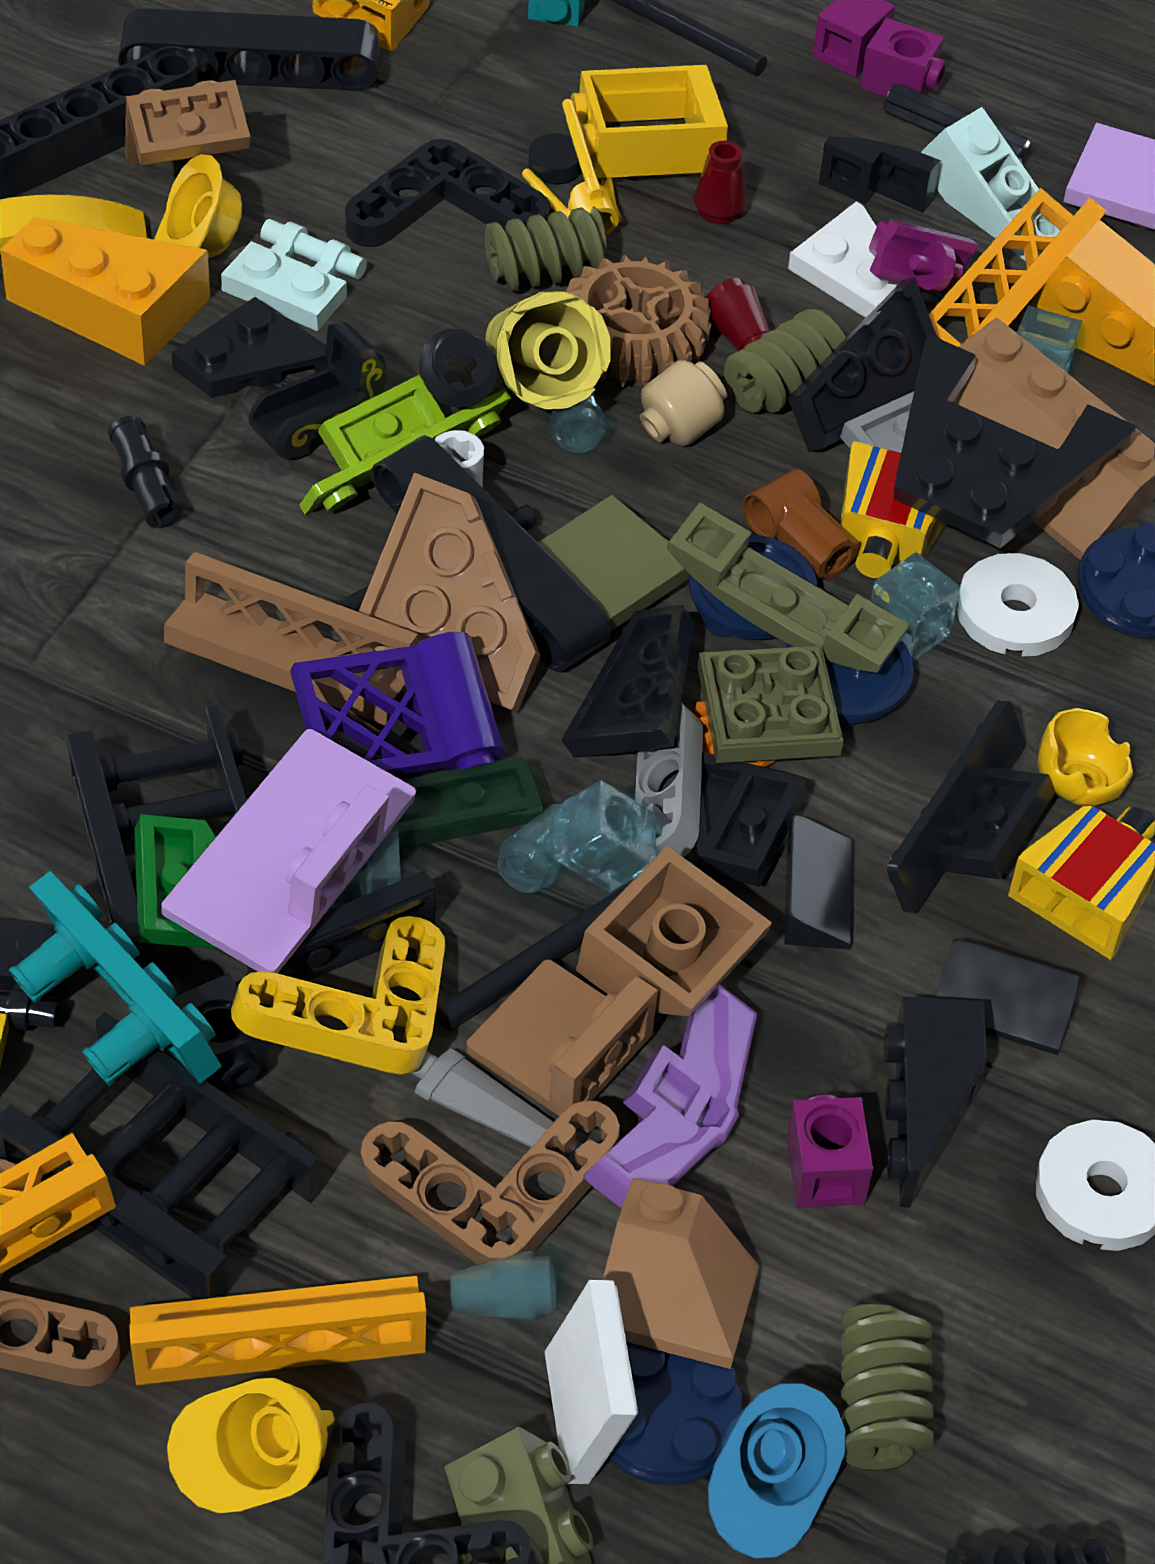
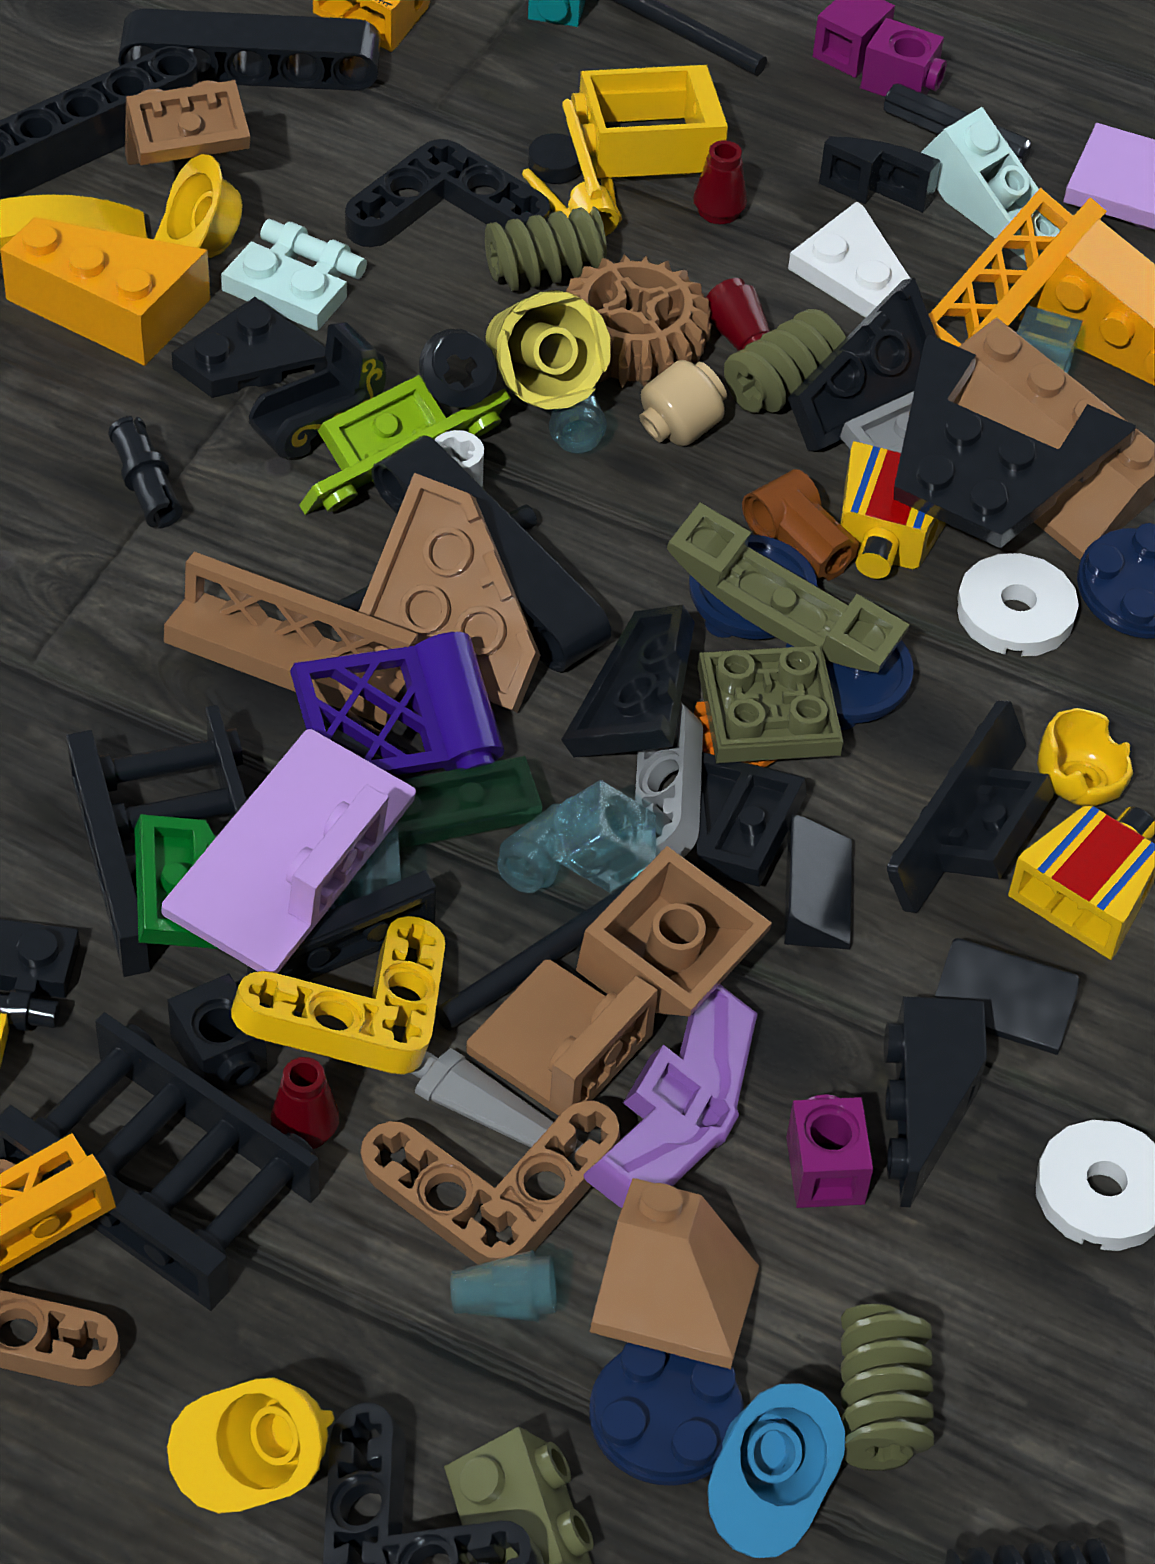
(148, 993): teal plate -> none
(277, 1330): light orange fence -> none
(305, 1103): none -> dark red cone
(591, 1380): white tile -> none
(615, 559): olive tile -> none
(919, 252): magenta hips -> none
(920, 597): clear light blue brick -> none

